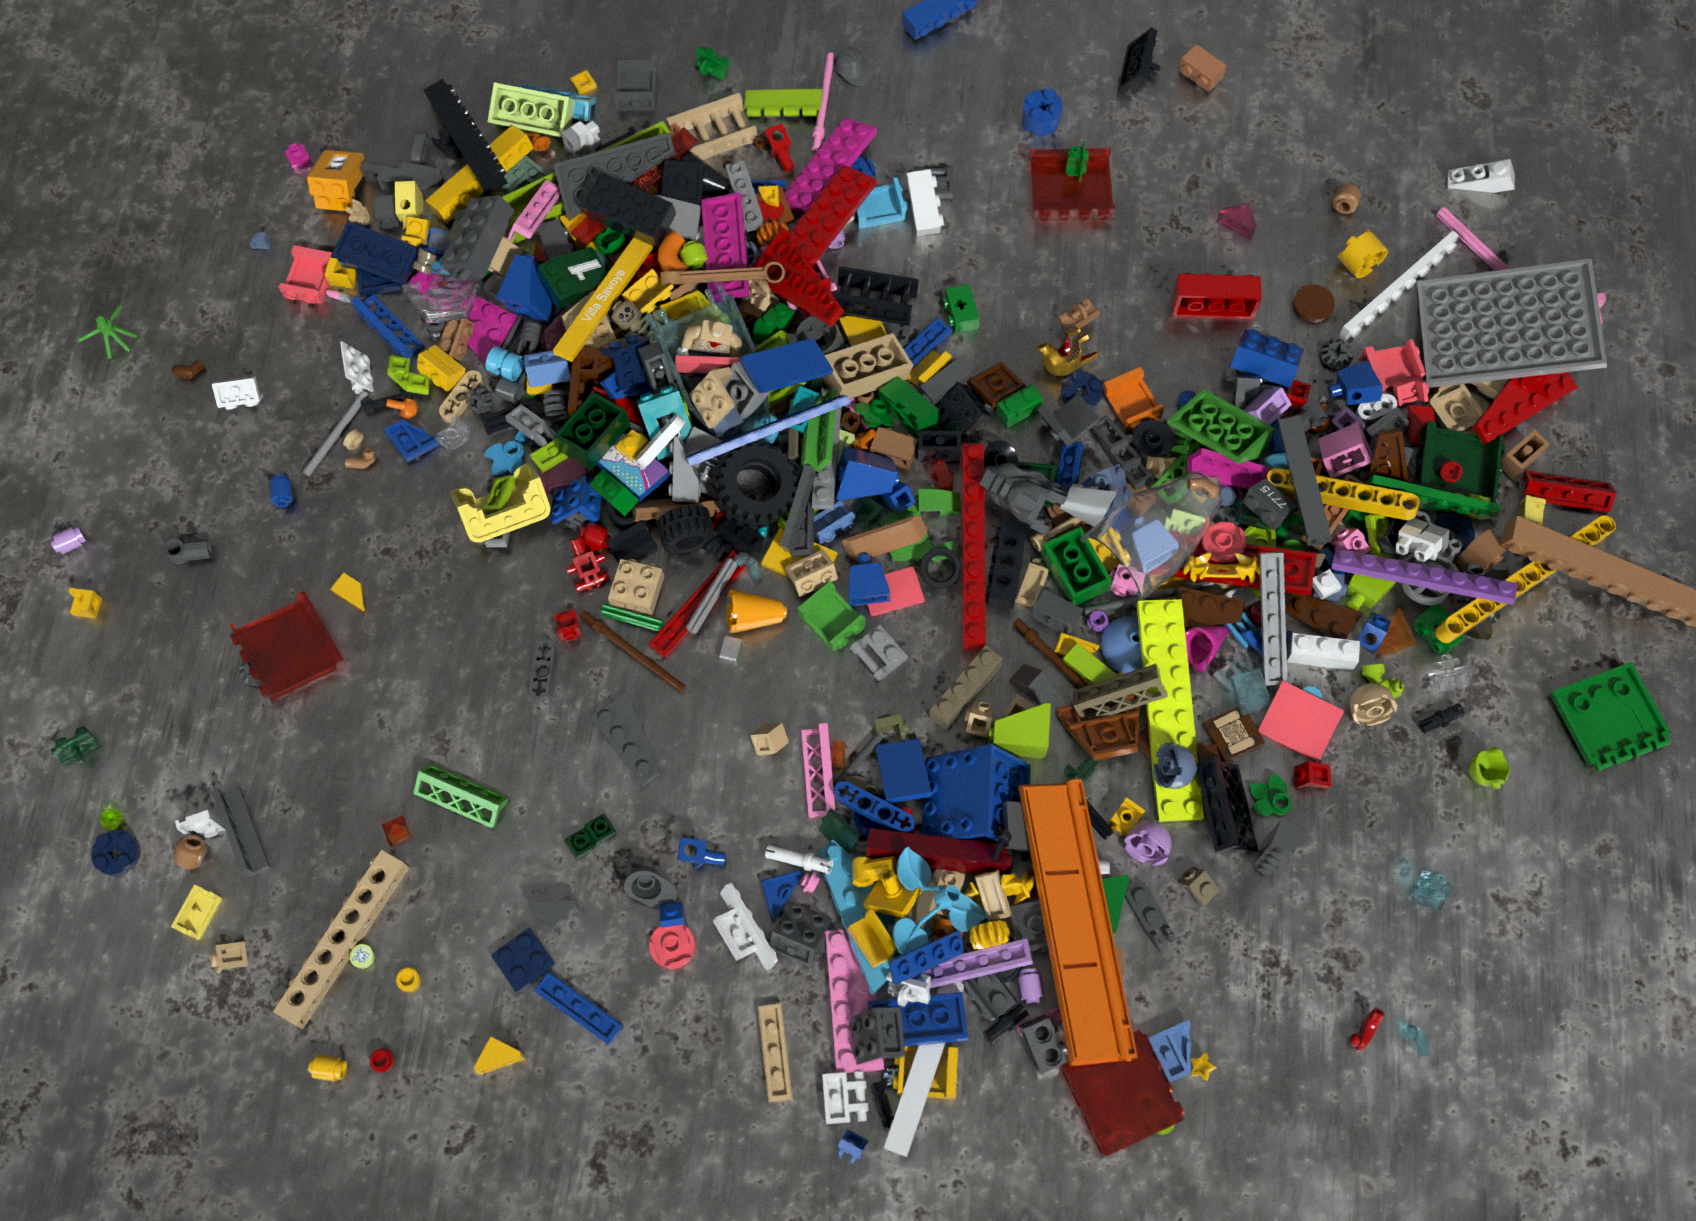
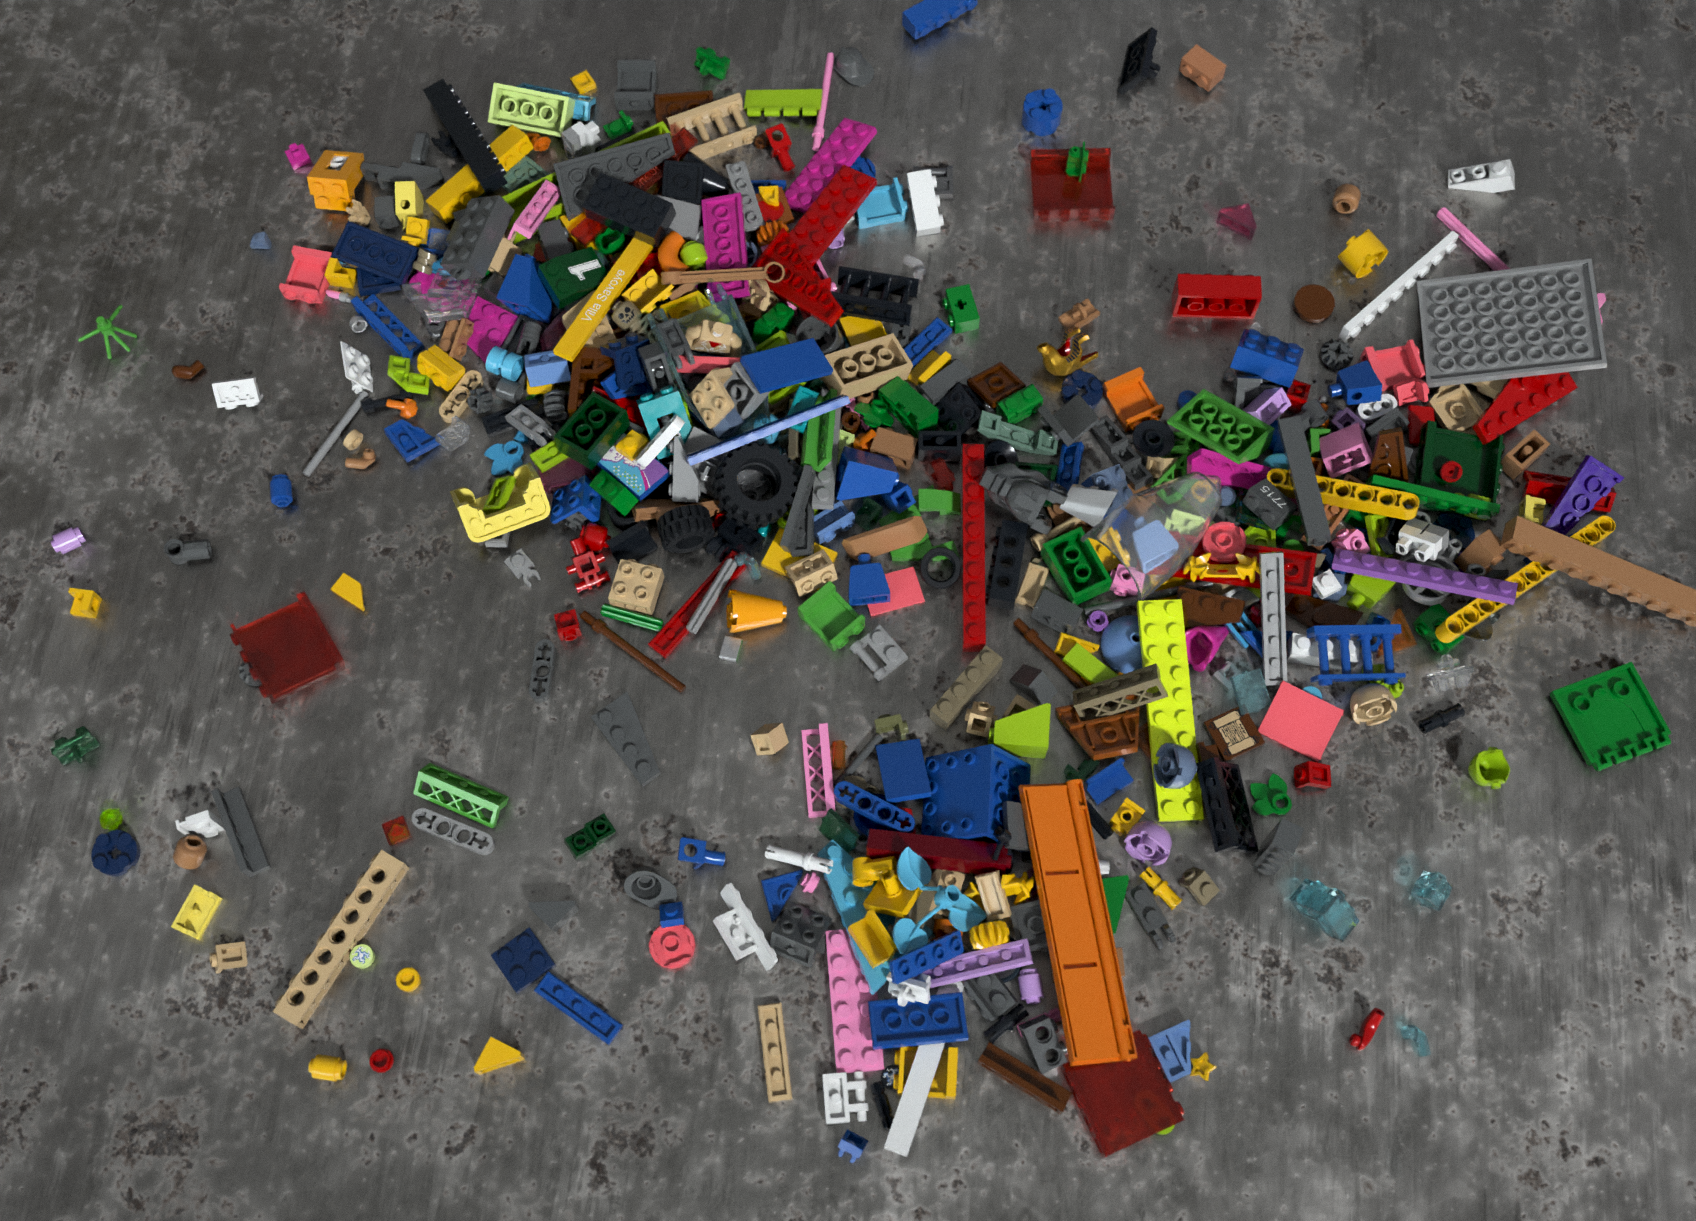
(354, 326): none -> light grey hinge
(453, 831): none -> light grey beam
(521, 566): none -> light grey plate
(619, 126): none -> green bracket
(675, 342): none -> dark grey hinge
(676, 103): none -> reddish brown wing
(878, 1035): dark grey bracket -> none
(918, 266): none -> clear arm
(1018, 437): none -> sand green slope
(1024, 1078): none -> reddish brown fence
(1108, 782): none -> blue panel
(1160, 888): none -> yellow pin
(1203, 483): medium nougat arm -> none
(1313, 439): none -> bright green bracket
(1326, 907): none -> clear light blue brick
(1364, 633): none -> blue fence
(1580, 495): none -> dark purple wing

